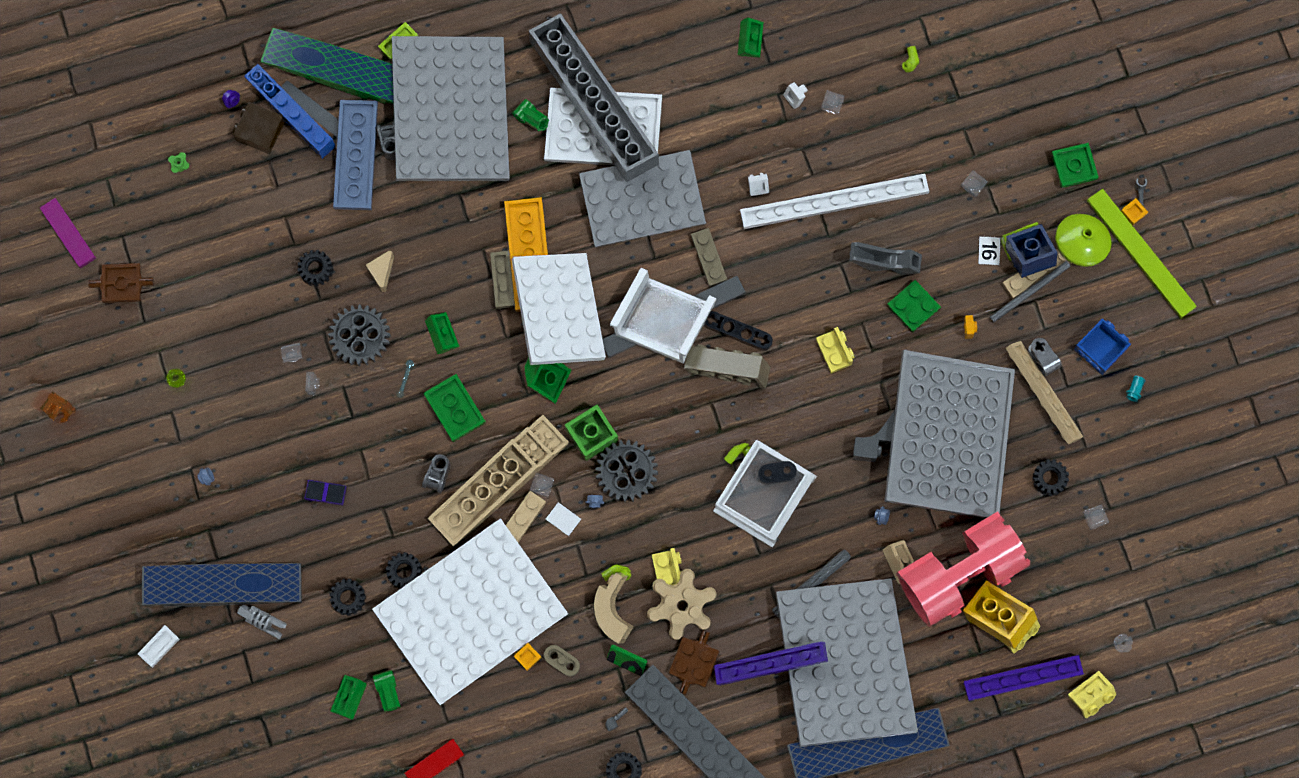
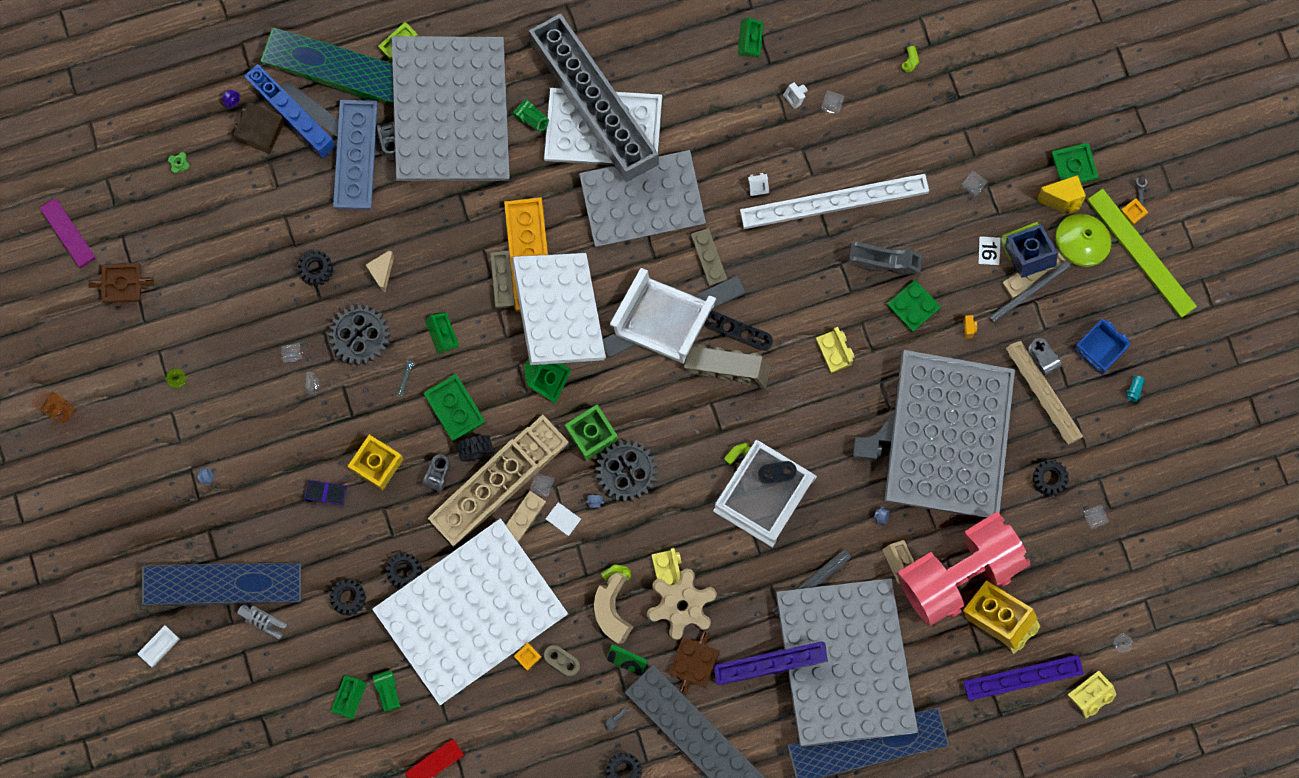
(375, 462): none -> yellow brick
(475, 448): none -> black tyre
(1063, 195): none -> yellow slope

